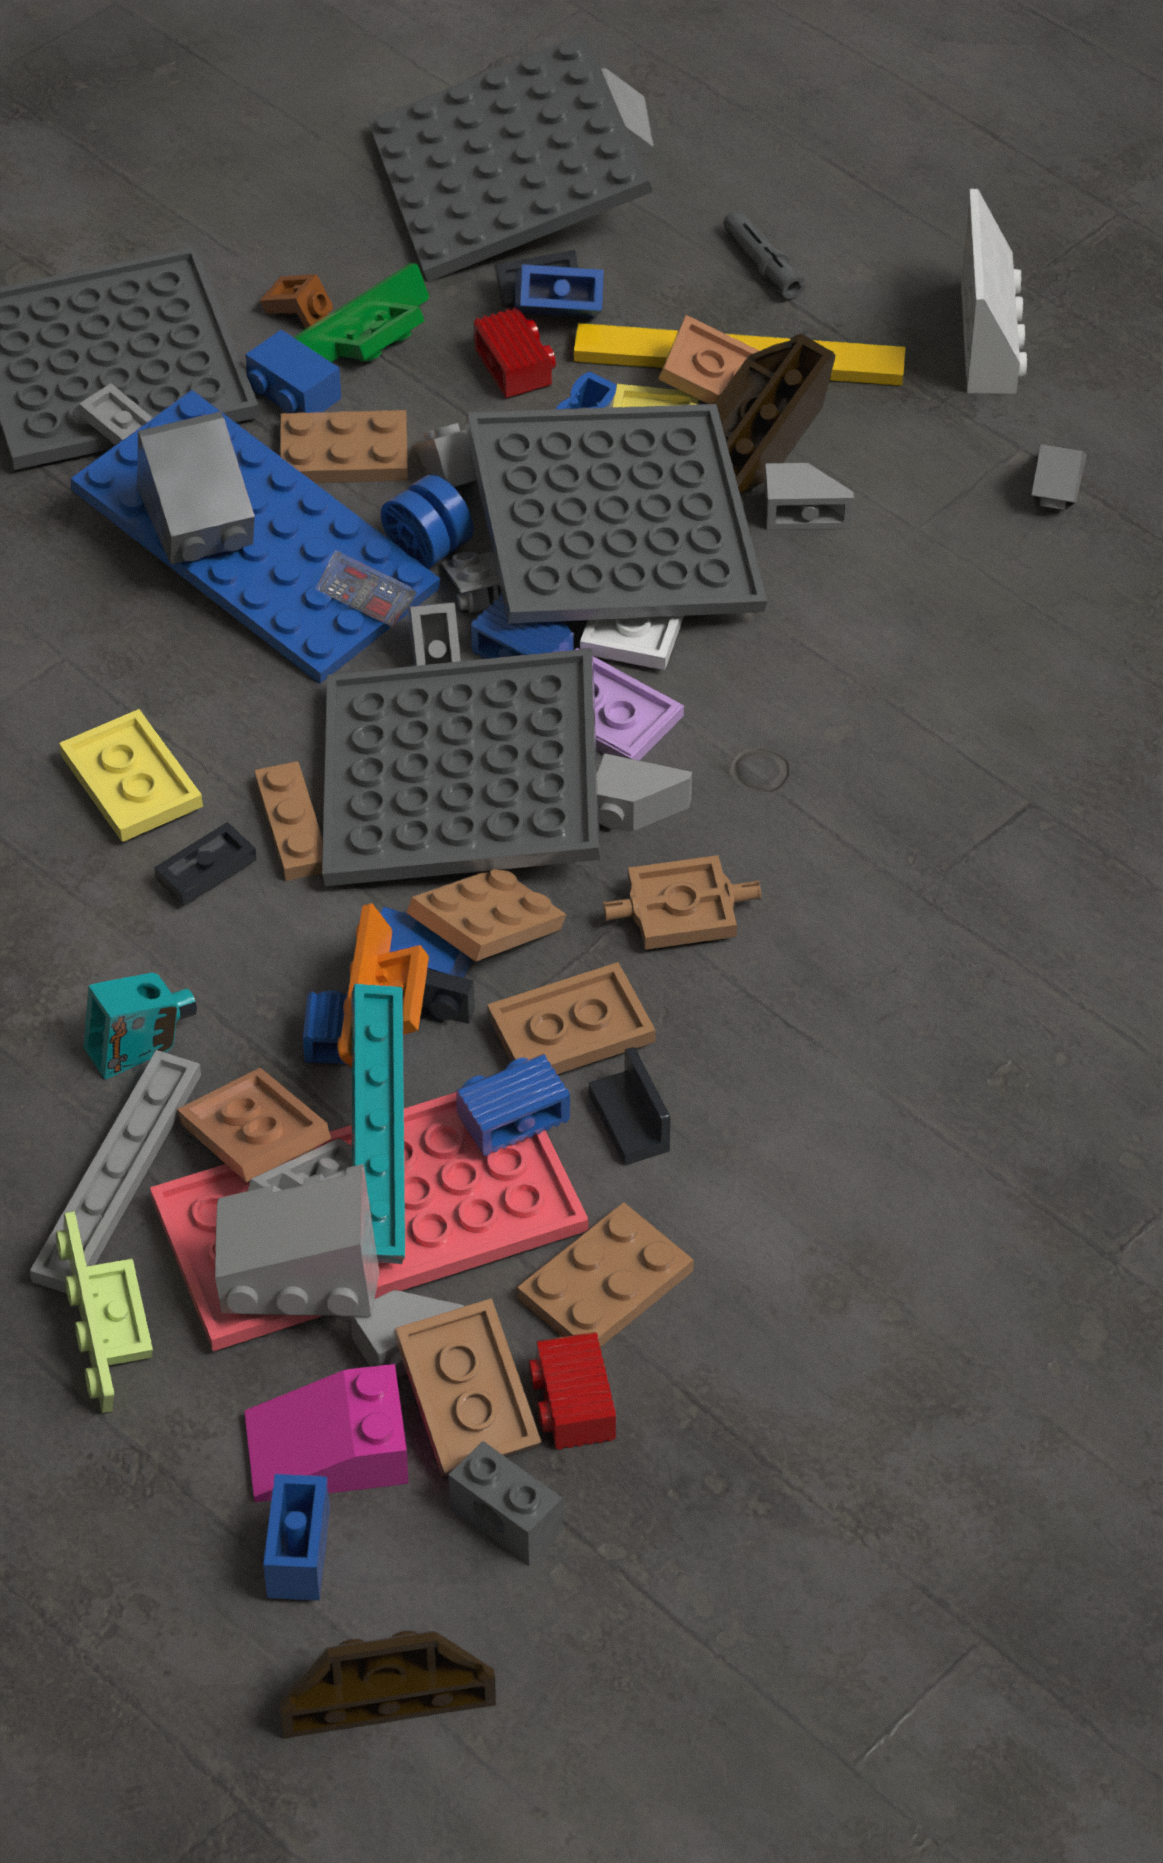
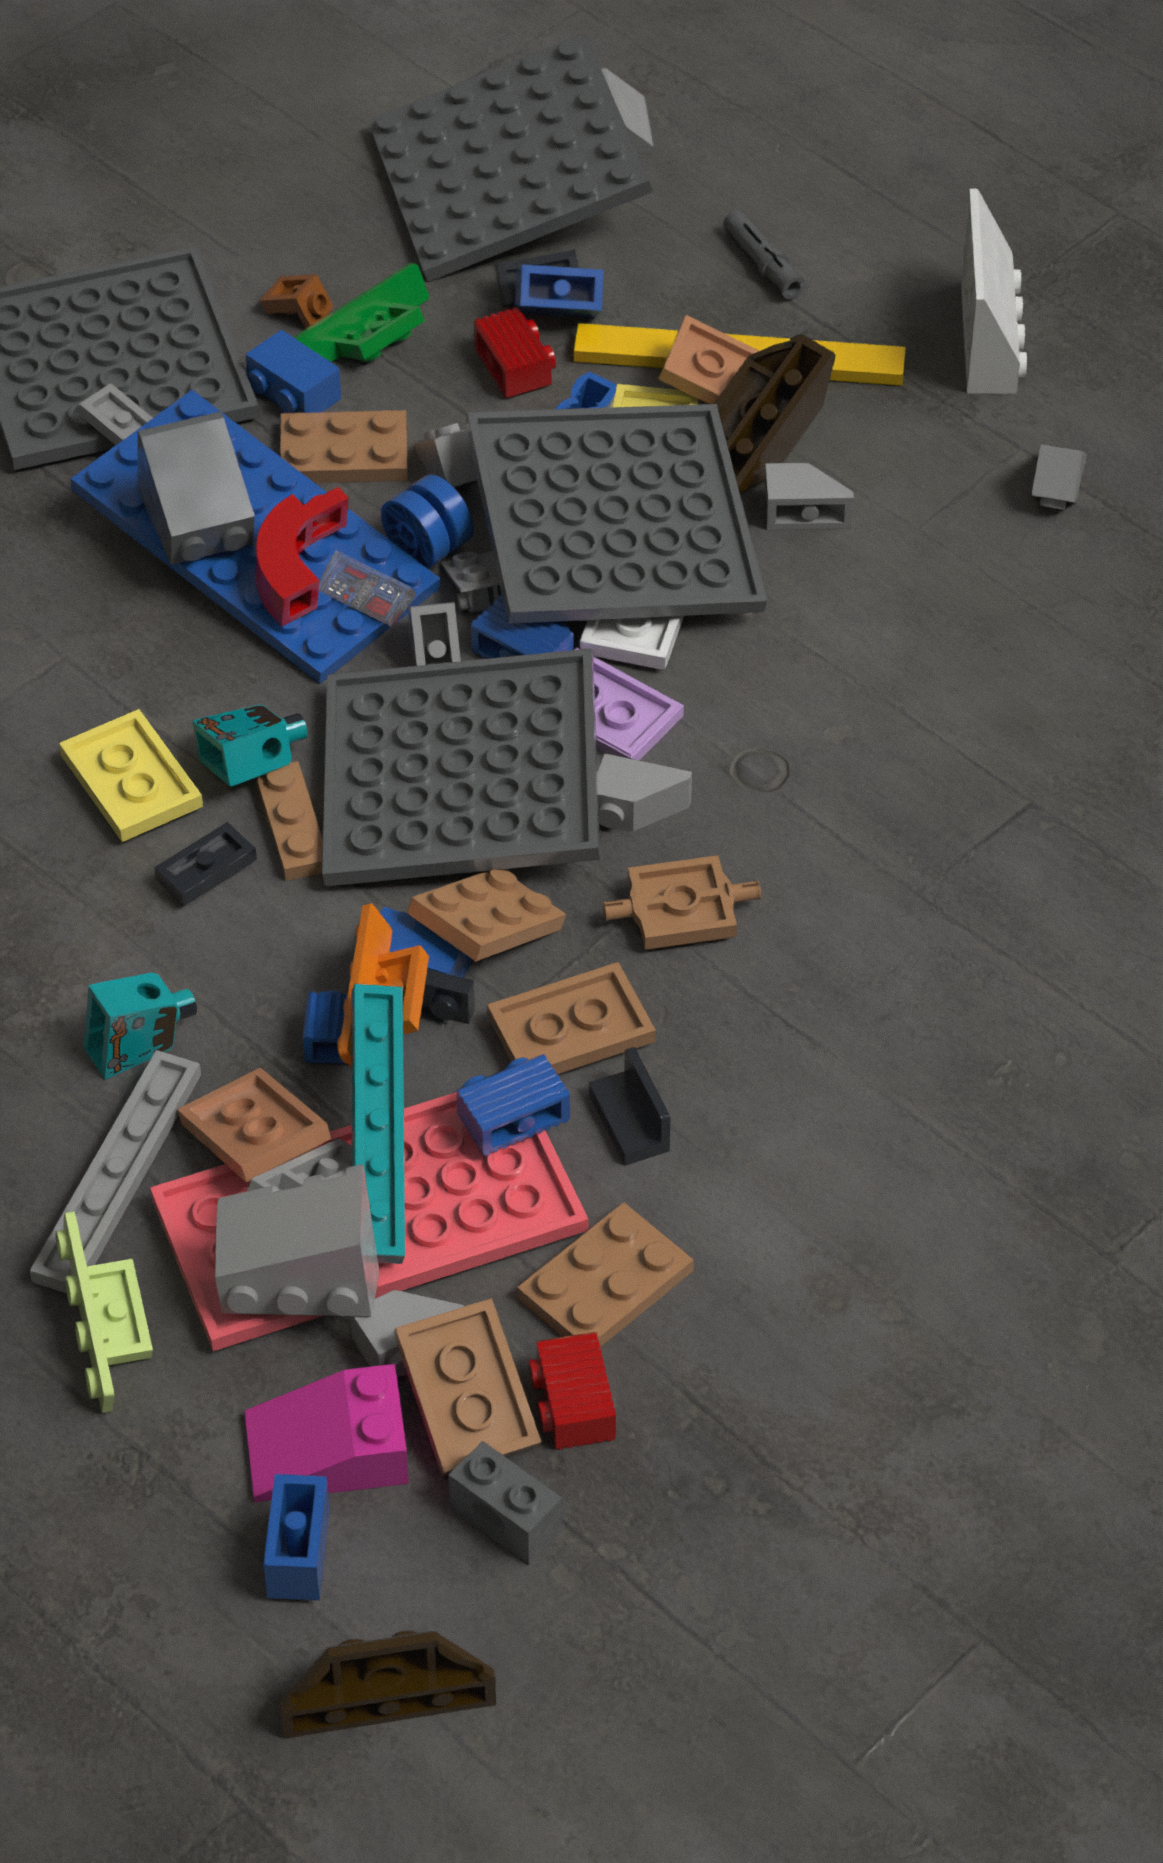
(246, 742): none -> teal torso
(281, 577): none -> red arch

